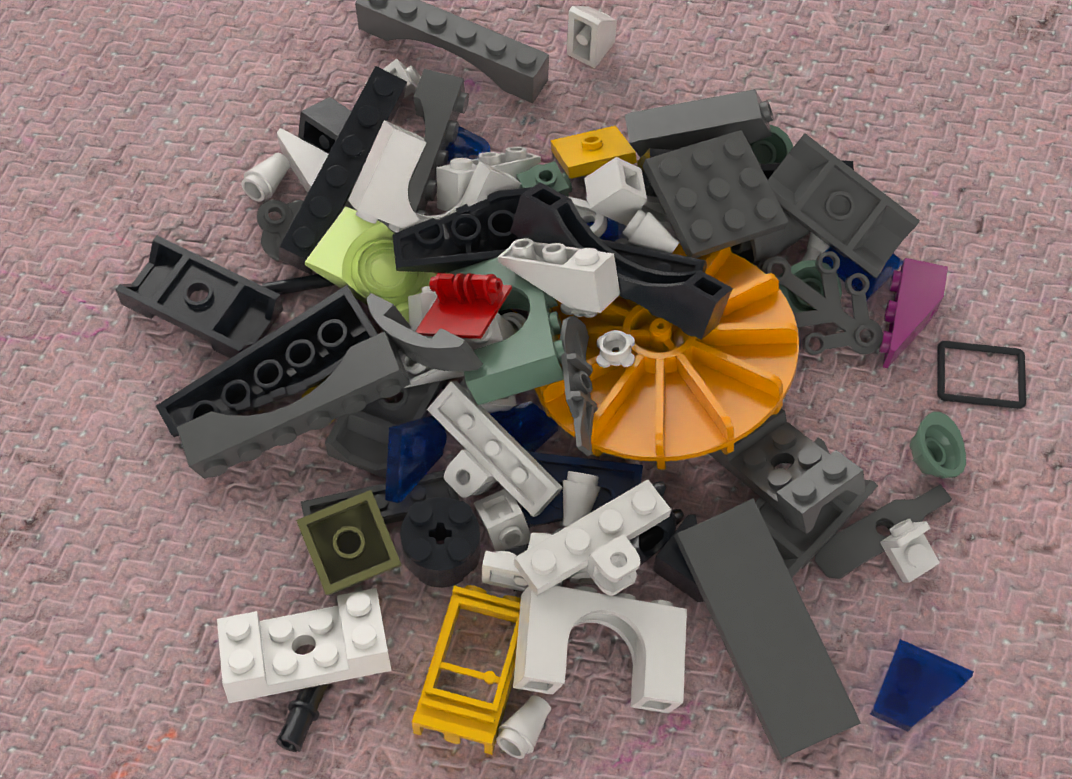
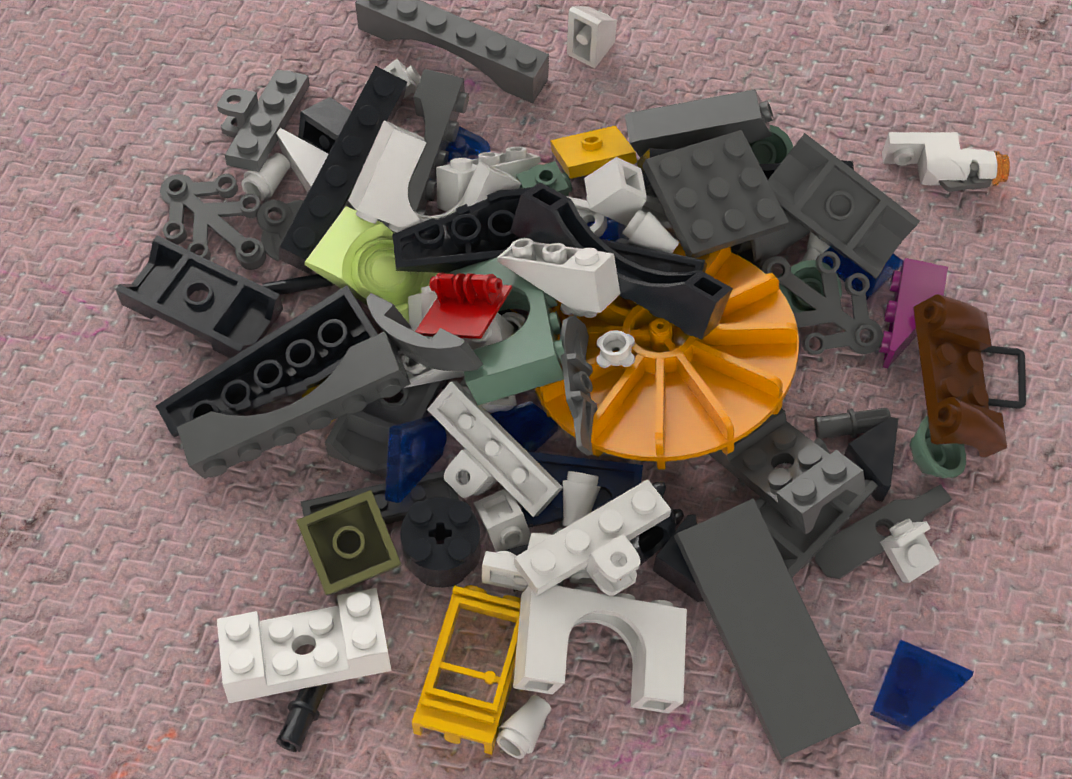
(210, 215): none -> dark grey plant
(260, 118): none -> dark grey plate
(849, 423): none -> dark grey axle
(875, 455): none -> black slope
(943, 162): none -> white plate
(953, 374): none -> reddish brown piece

